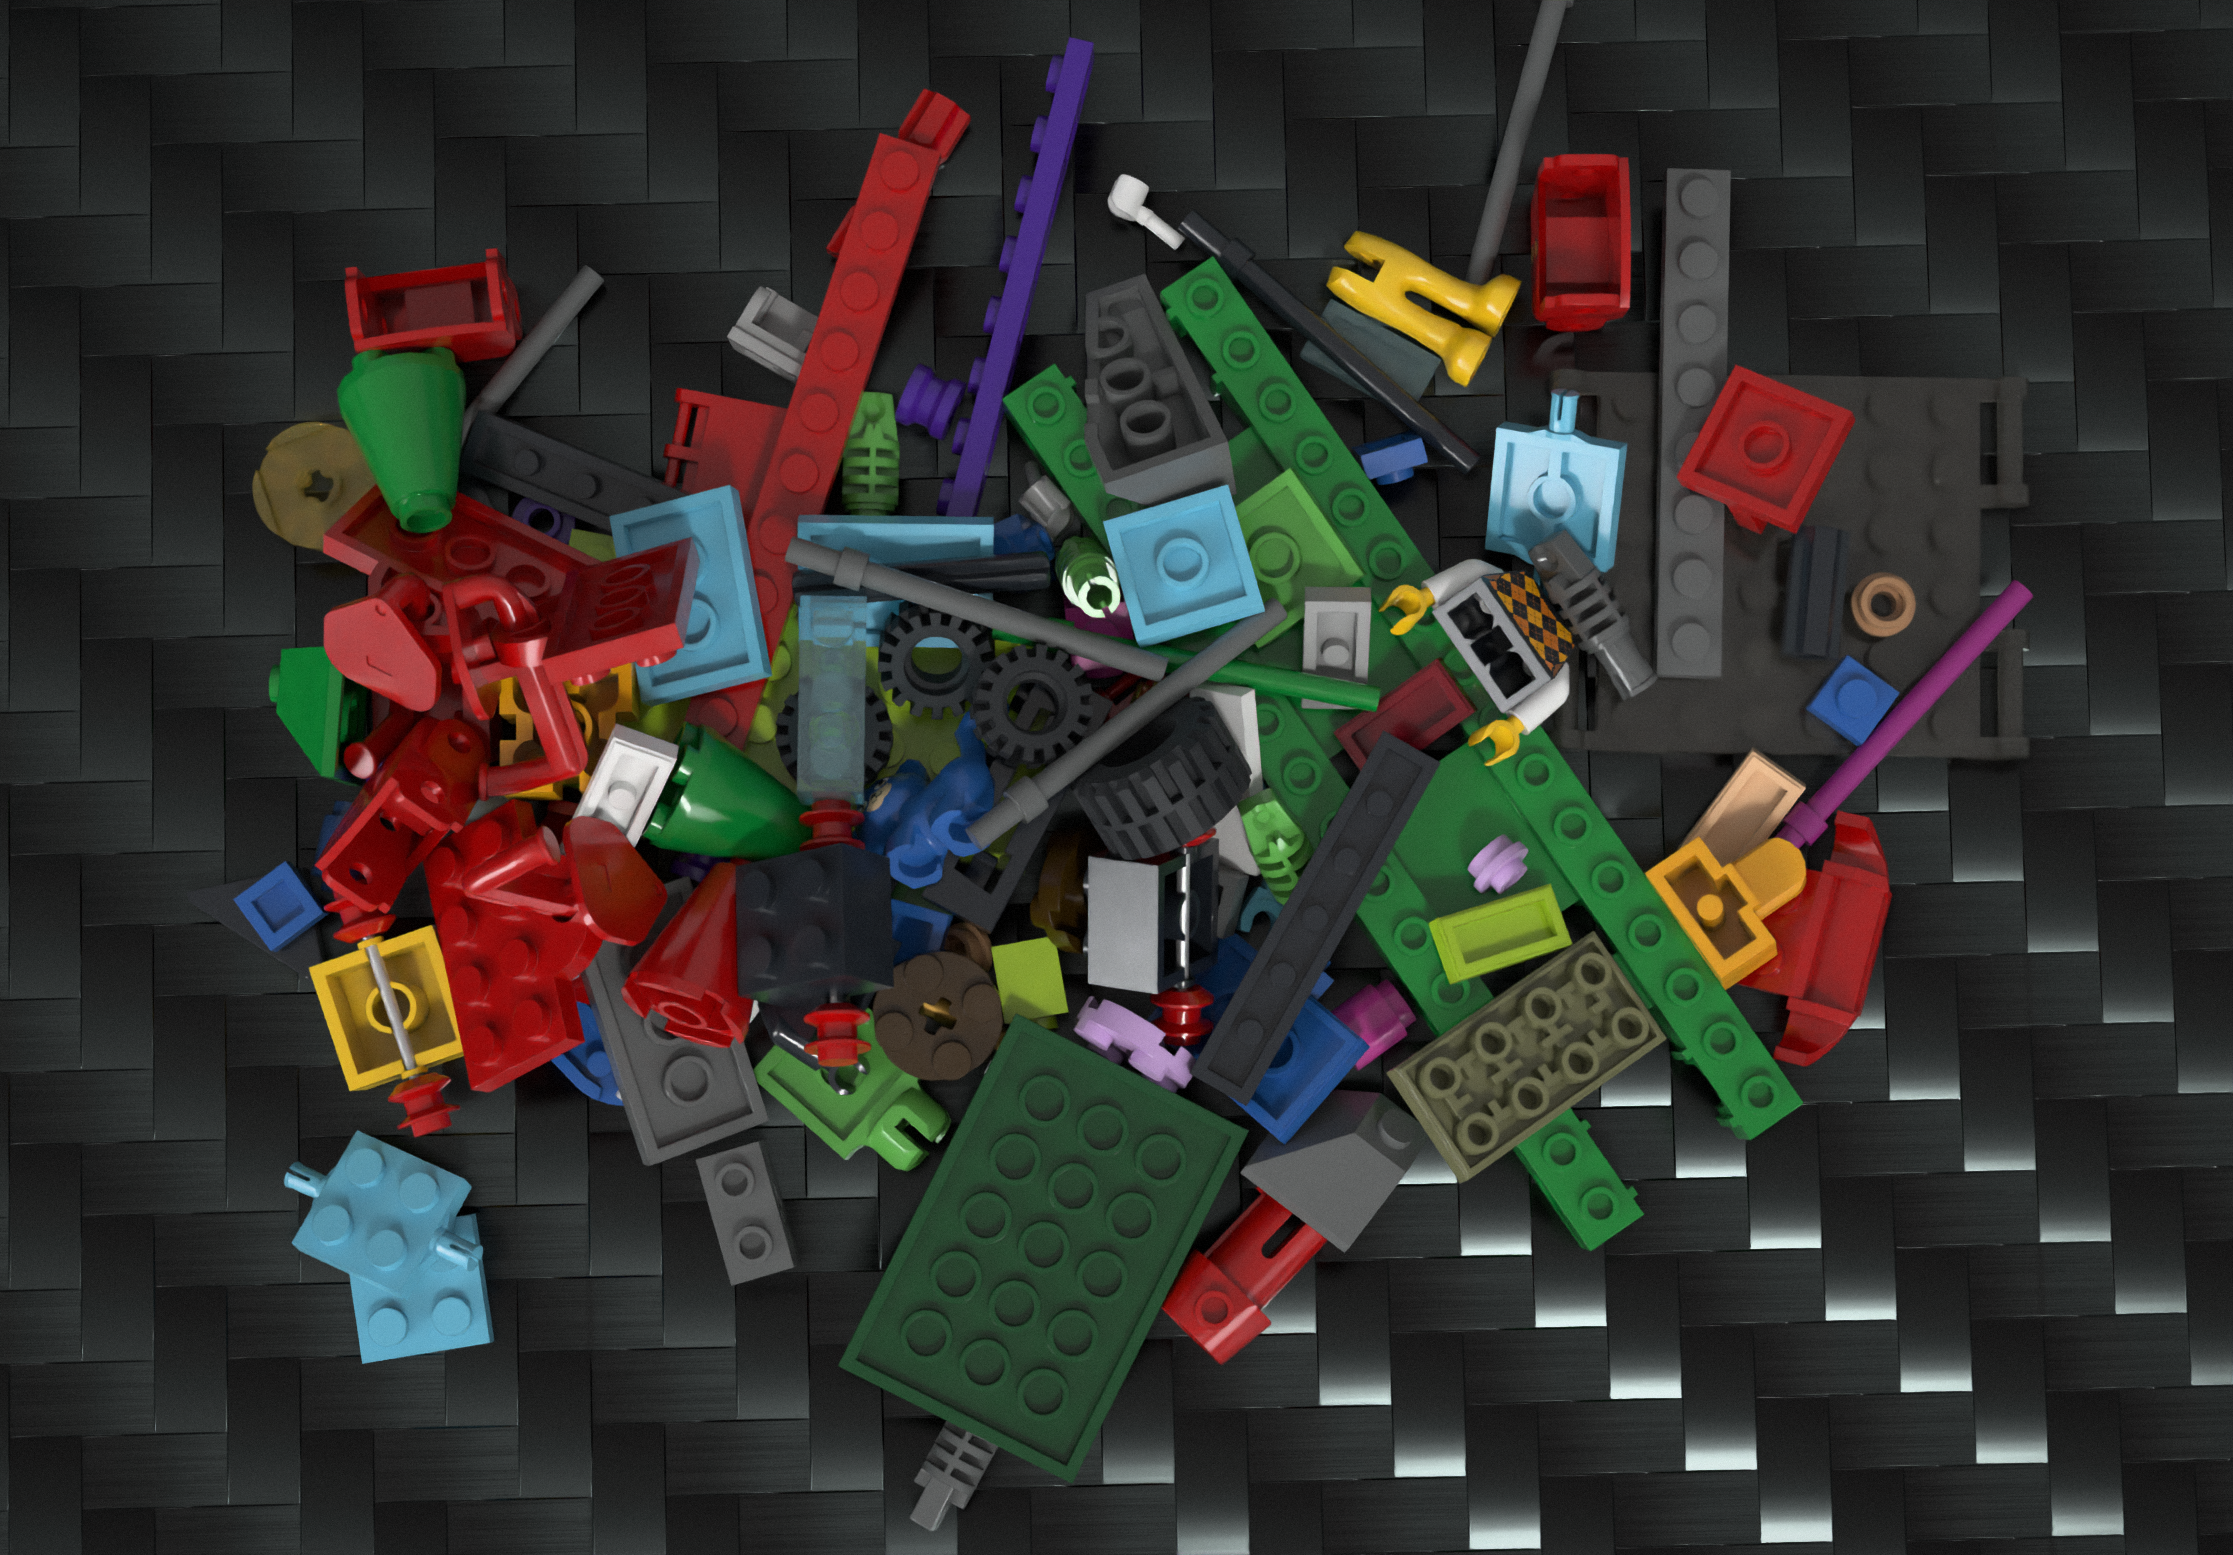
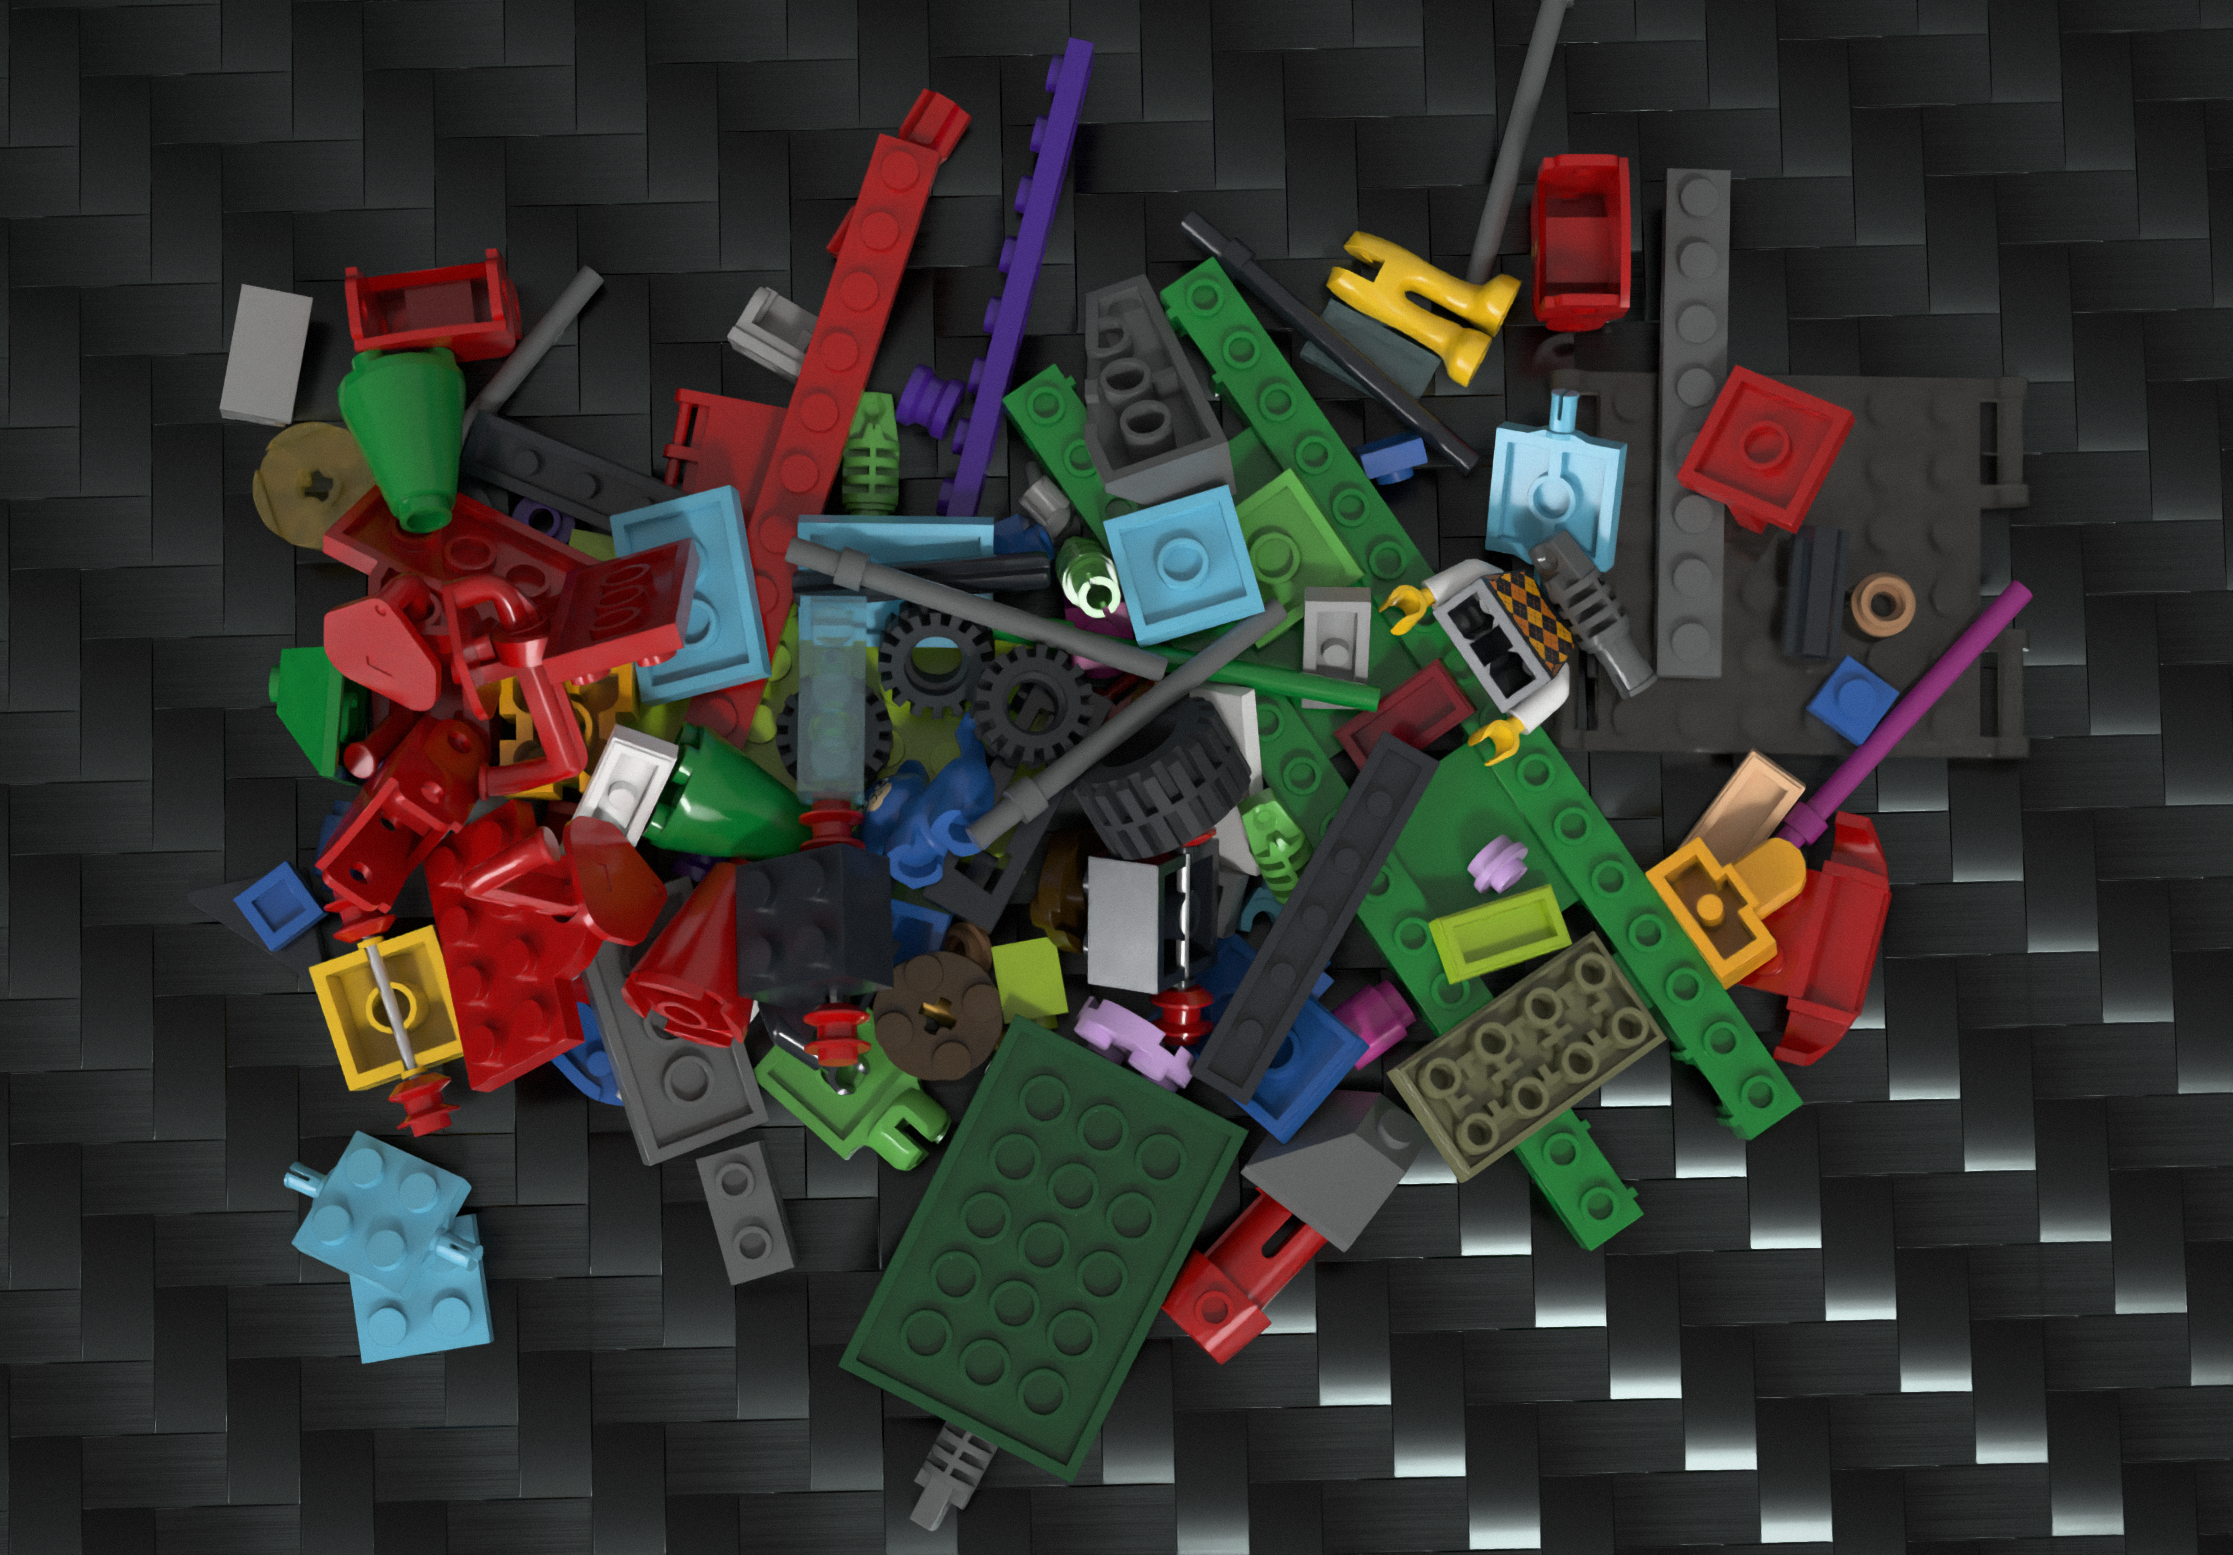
(265, 356): none -> light grey hinge
(1127, 201): white hand -> none

